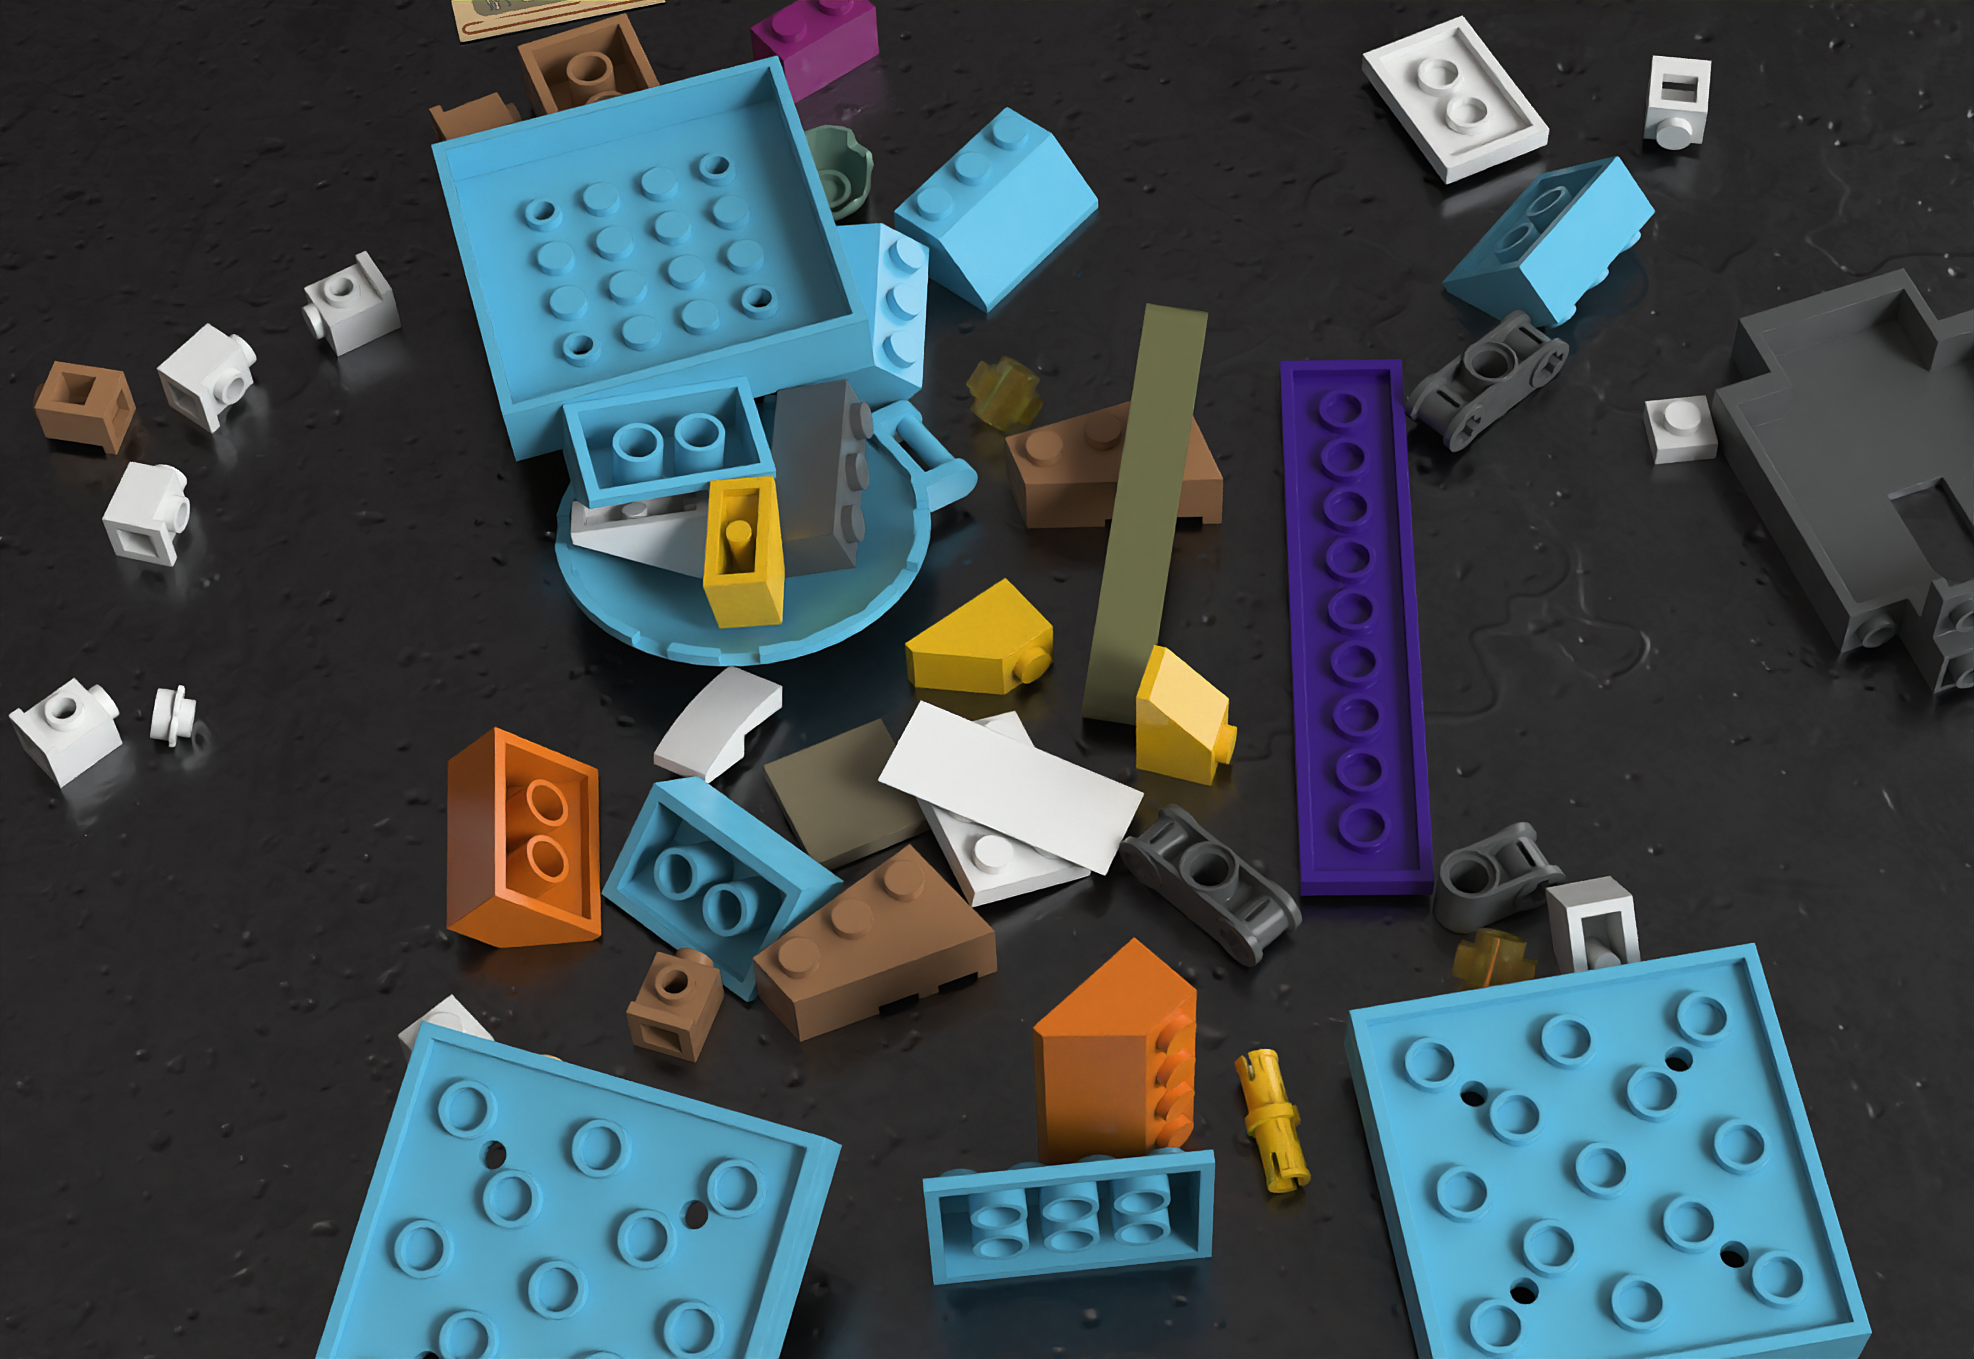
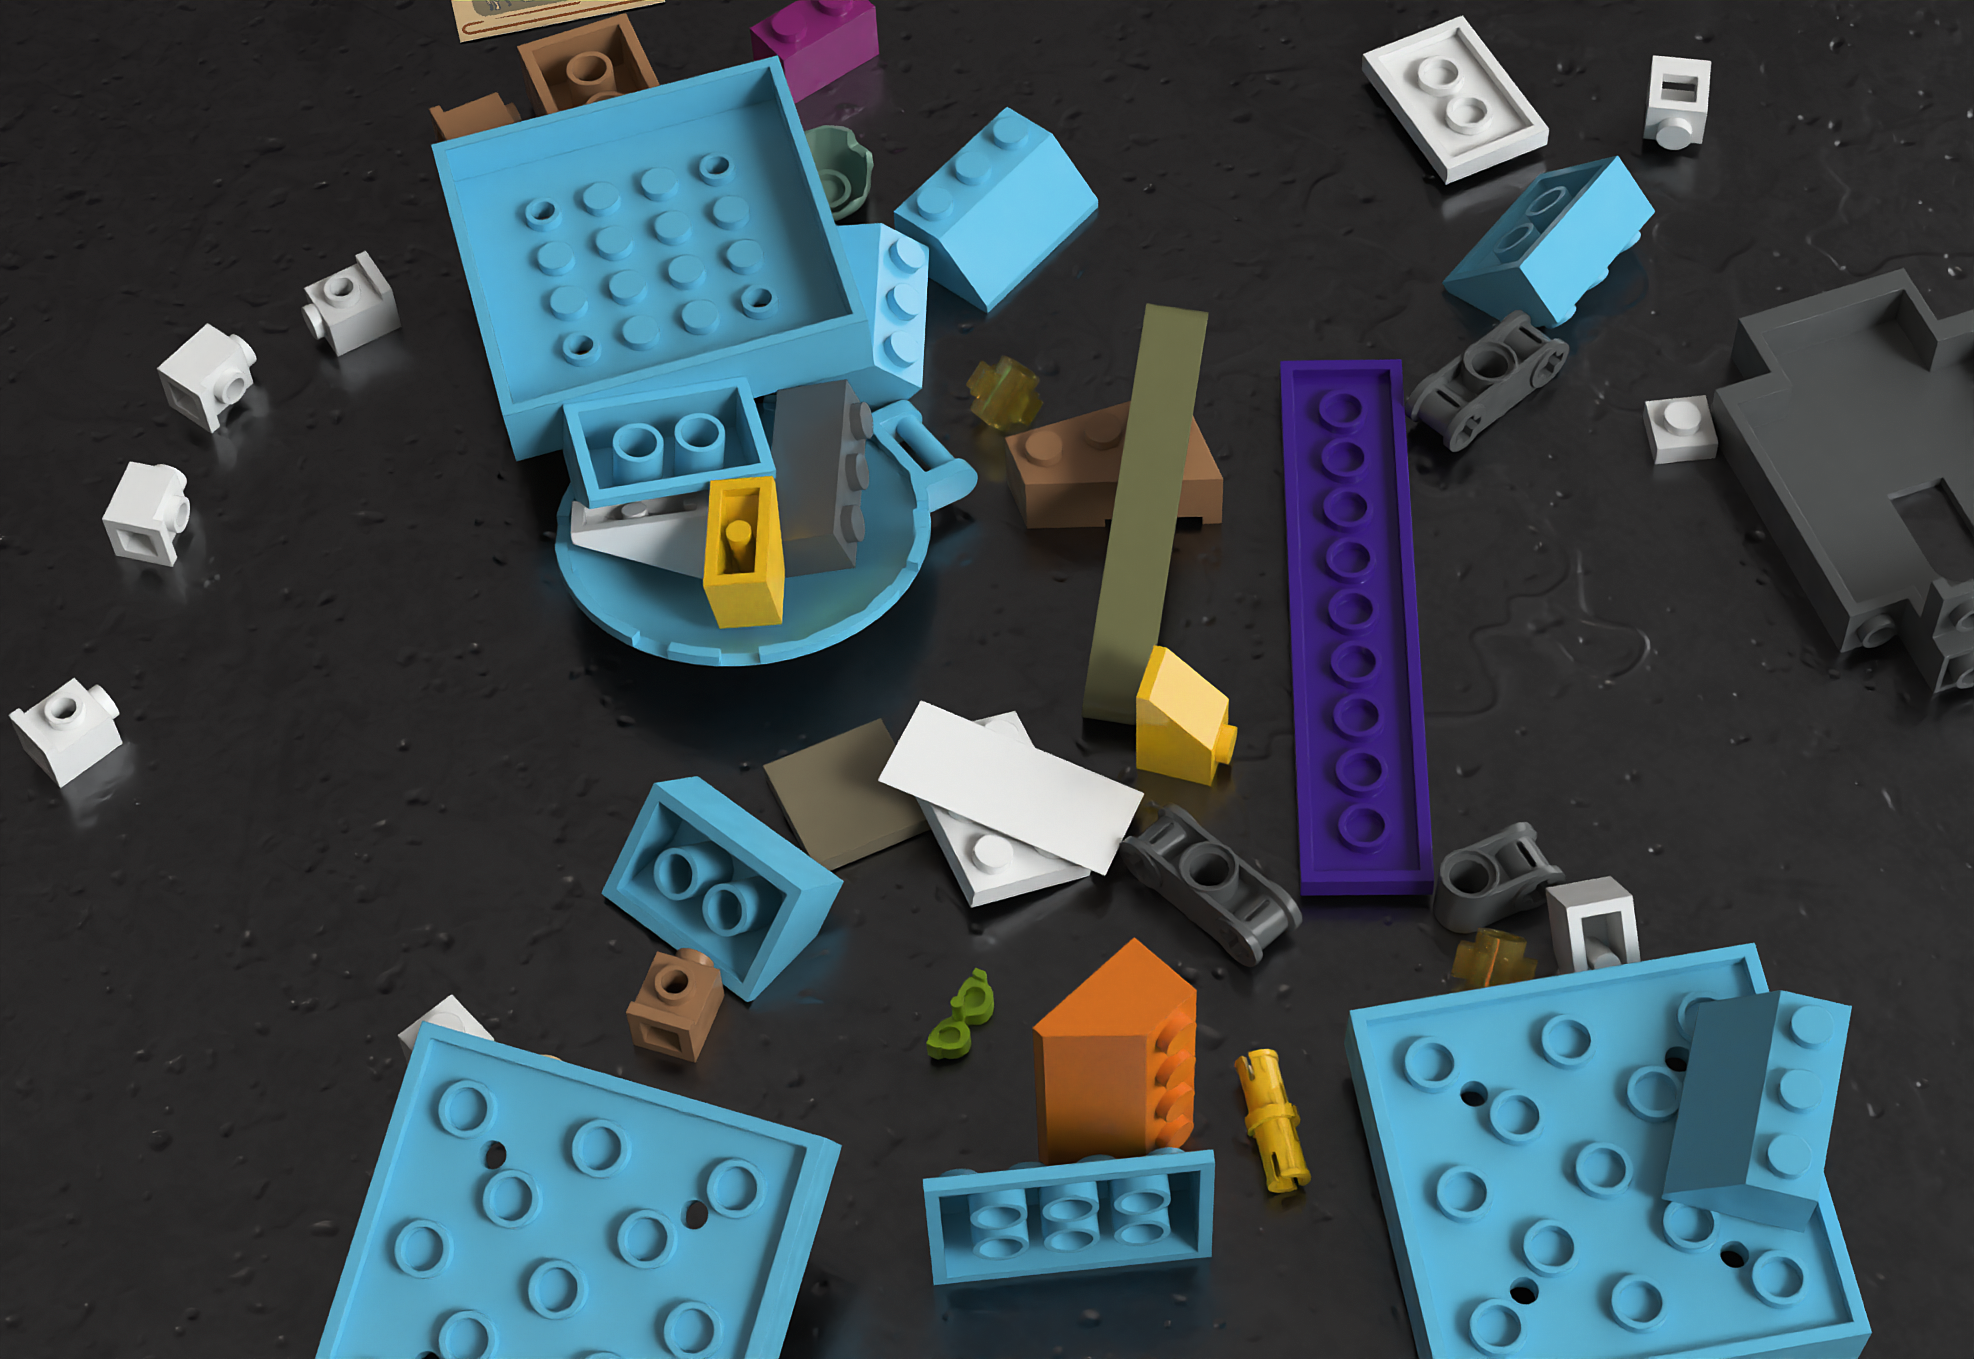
(85, 405): medium nougat brick -> none
(172, 715): white plate -> none
(522, 844): orange slope -> none
(713, 725): white slope -> none
(871, 946): medium nougat wedge -> none
(970, 1007): none -> lime piece
(983, 645): yellow slope -> none
(1758, 1107): none -> medium azure slope

